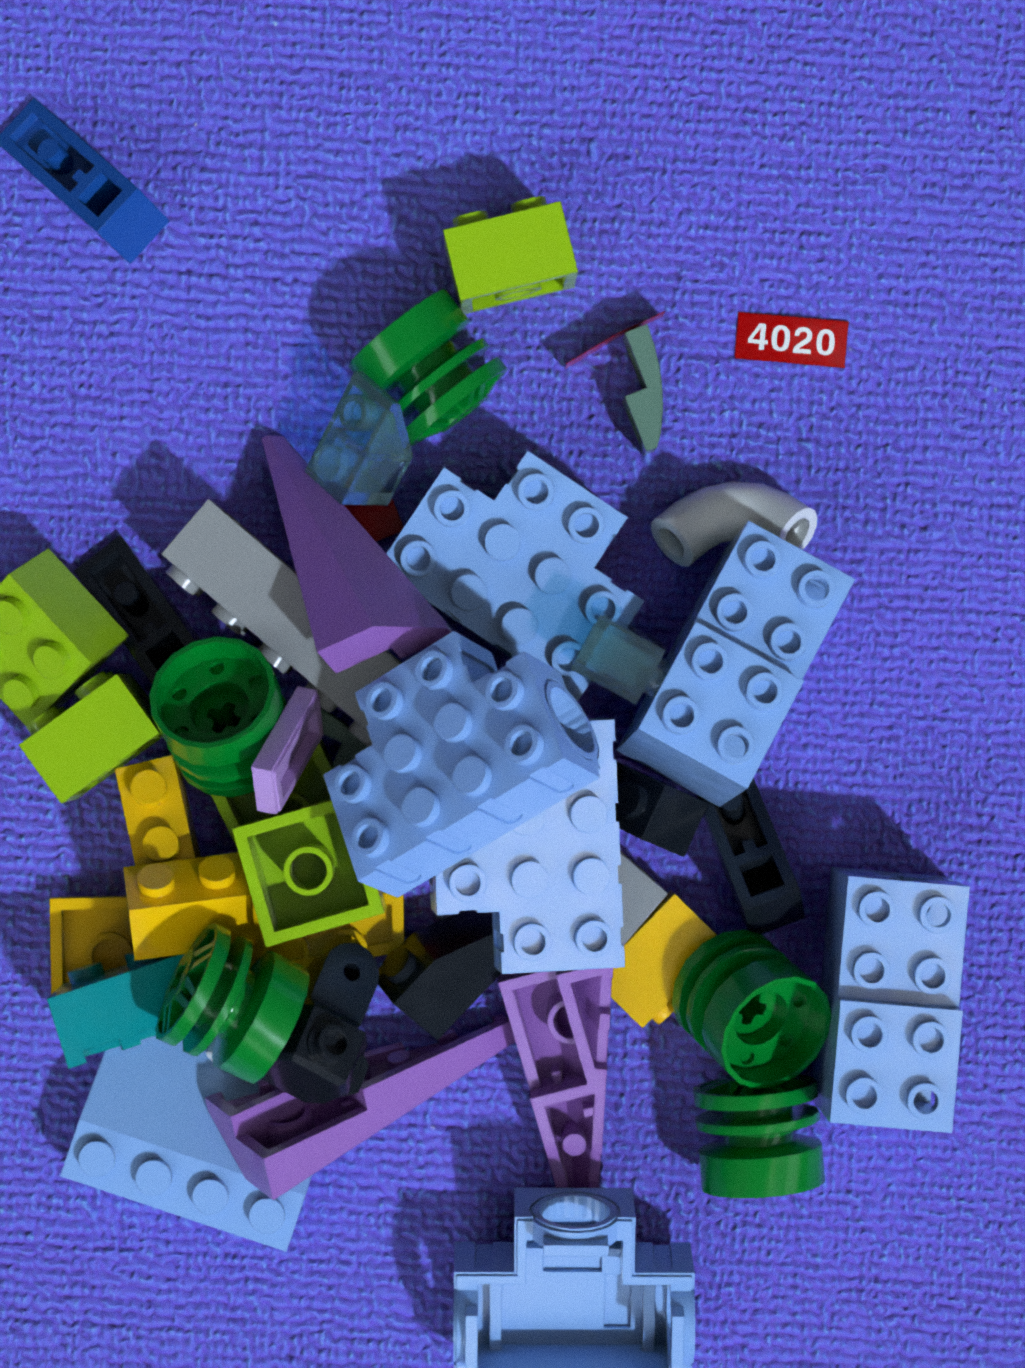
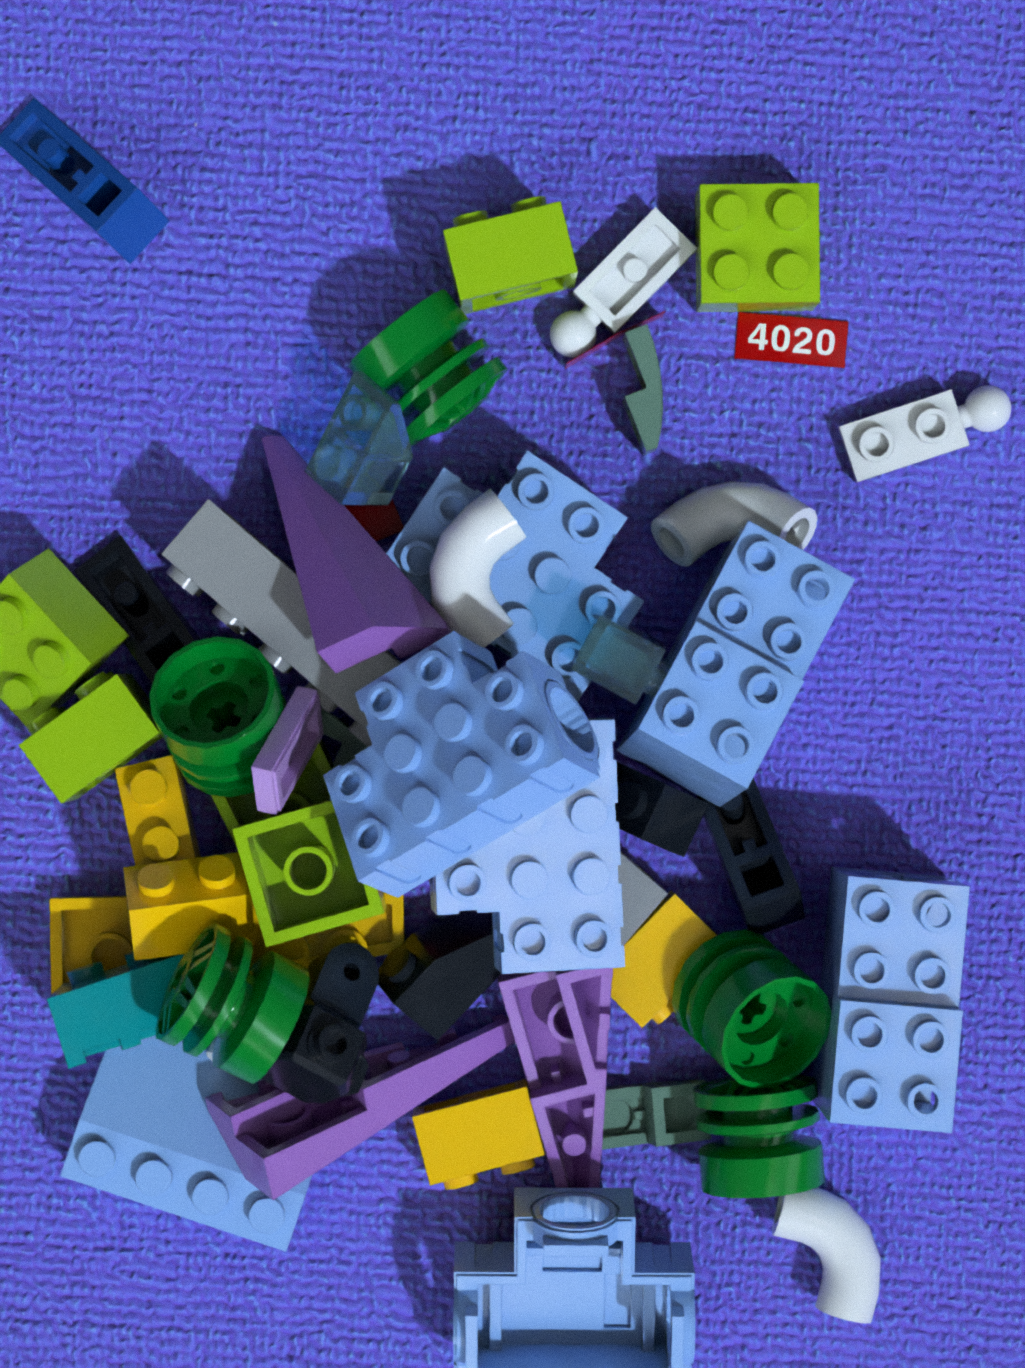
(464, 566): none -> white cylinder
(478, 1134): none -> yellow brick
(622, 283): none -> white plate
(651, 1114): none -> sand green slope
(757, 247): none -> lime brick
(844, 1248): none -> white cylinder
(921, 430): none -> white plate

